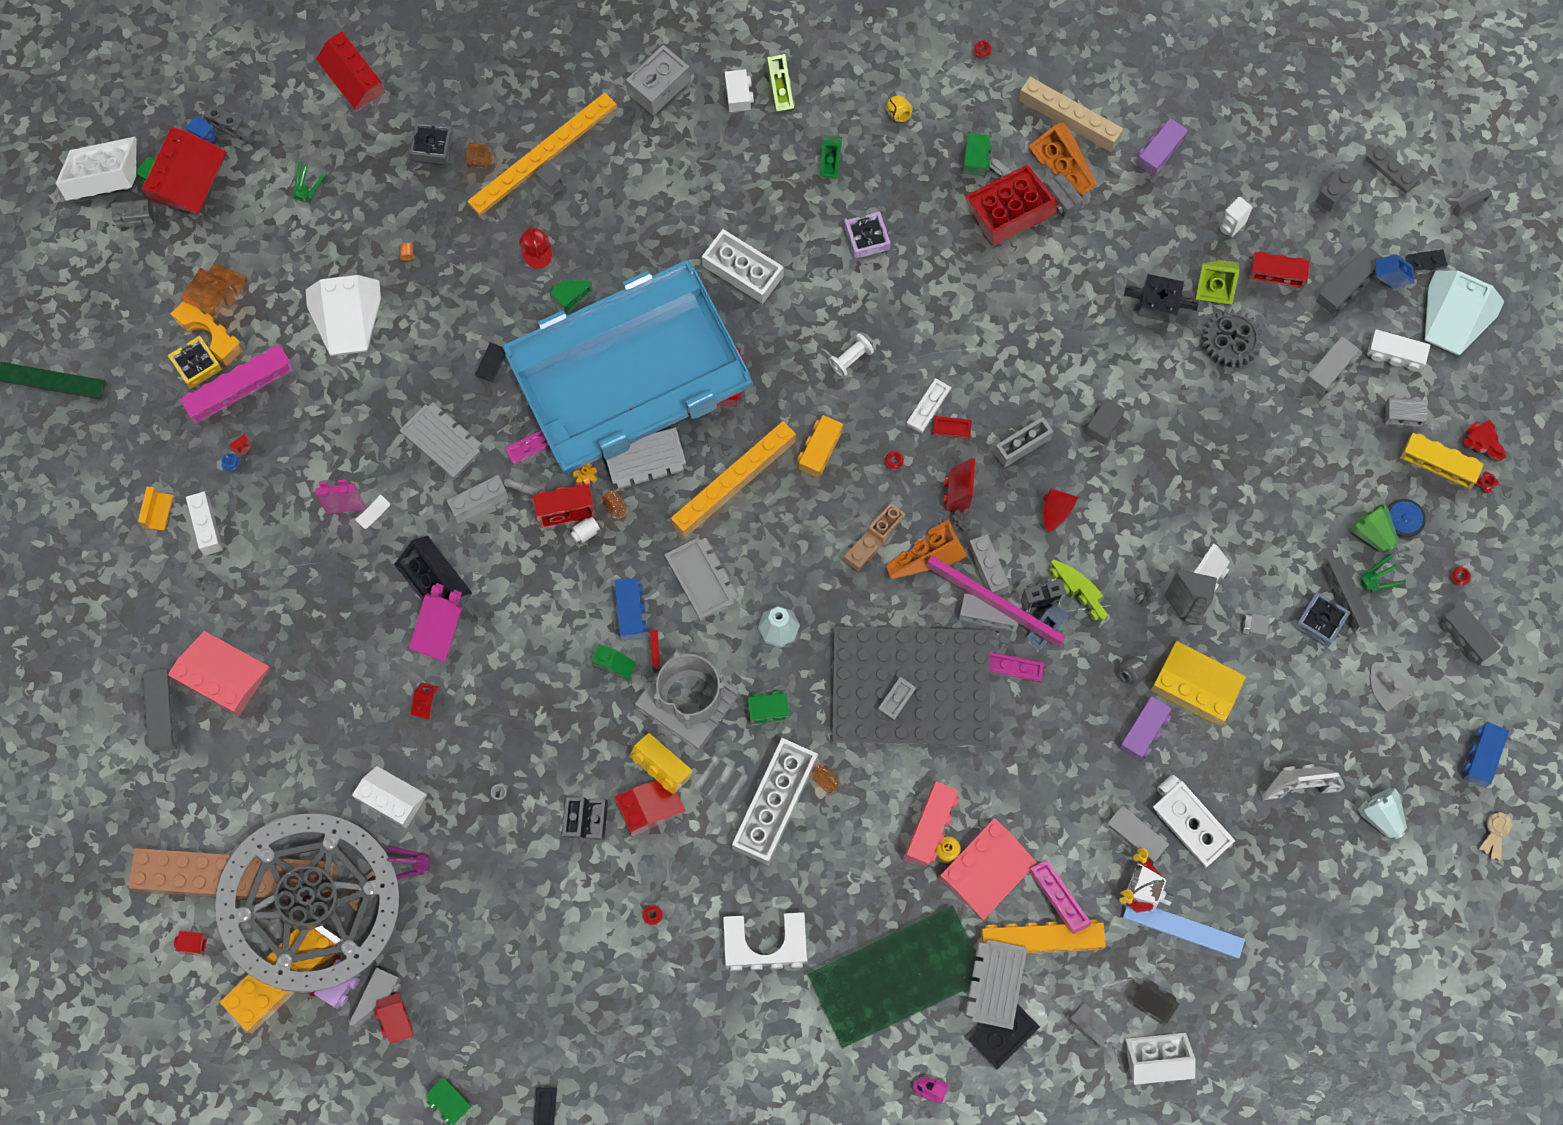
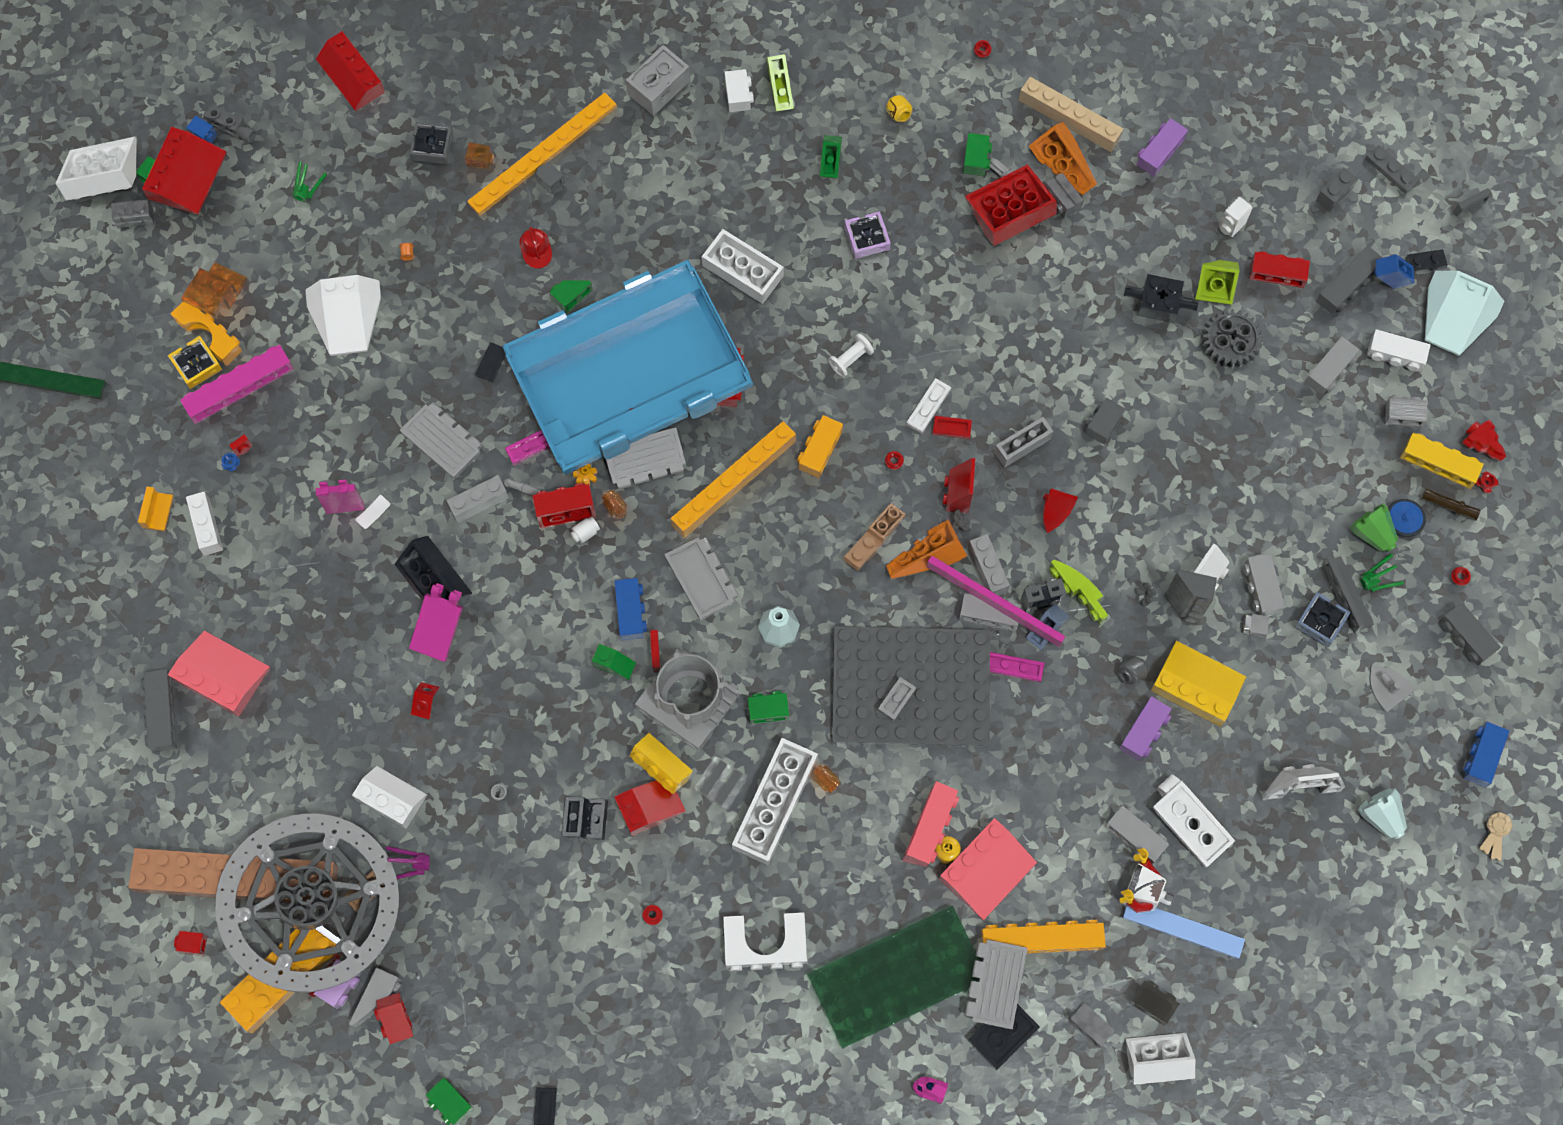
(1060, 897): dark pink plate -> none
(1263, 585): none -> light grey brick
(1459, 508): none -> dark brown pin

